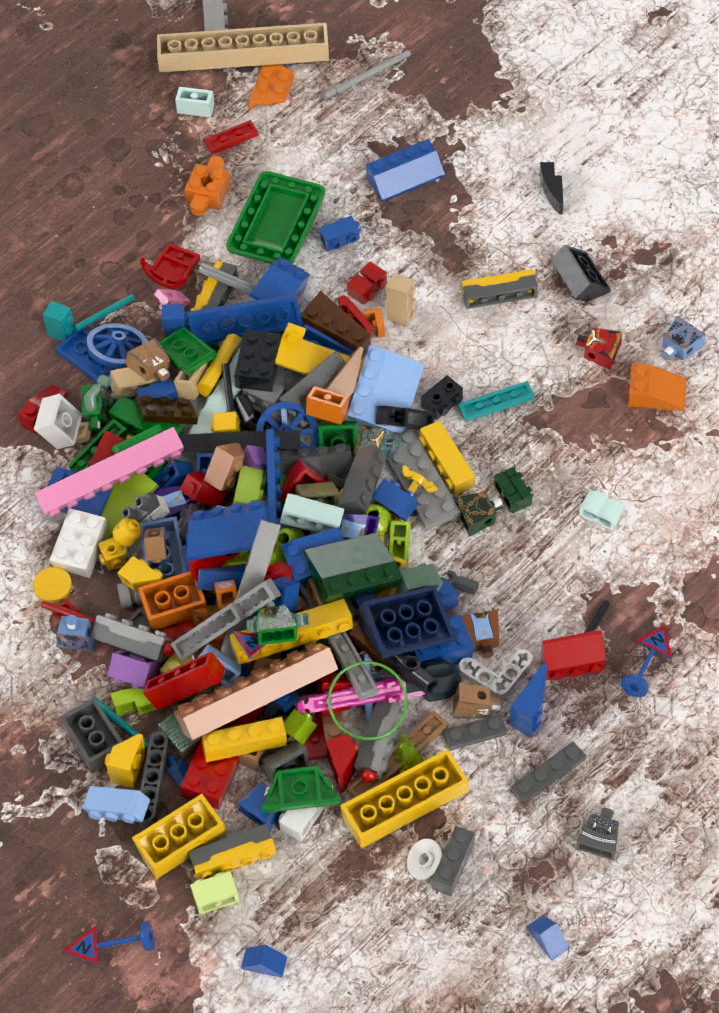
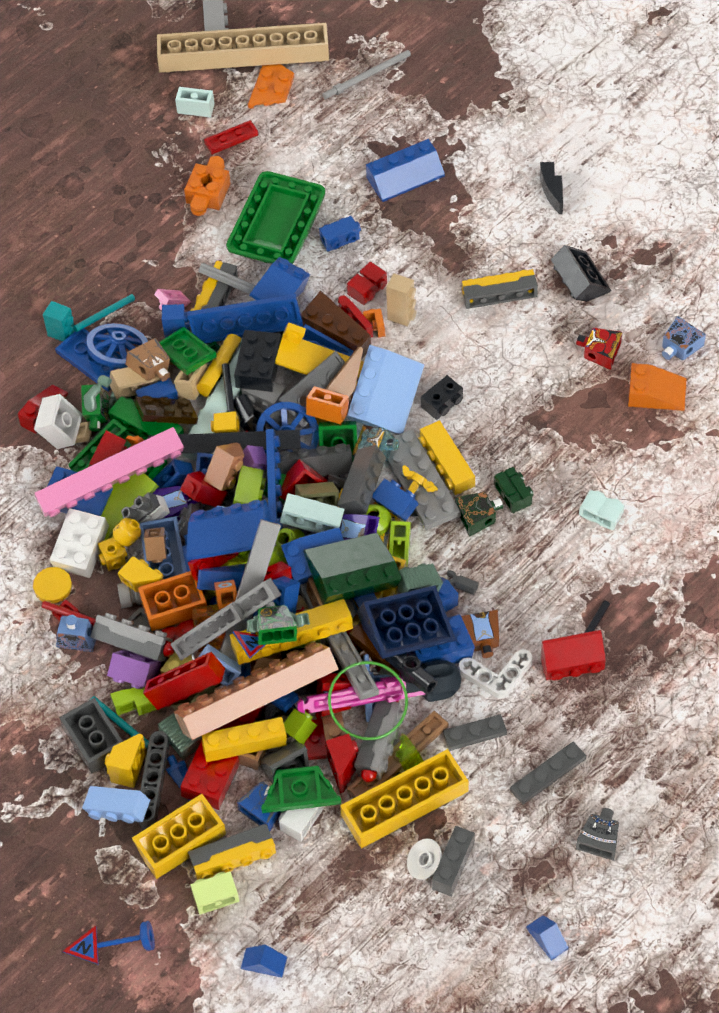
(138, 438): green beam -> none
(172, 266): red piece -> none
(403, 417): black slope -> none
(473, 702): medium nougat torso -> none
(496, 401): teal plate -> none
(528, 707): blue slope -> none
(657, 642): blue piece -> none

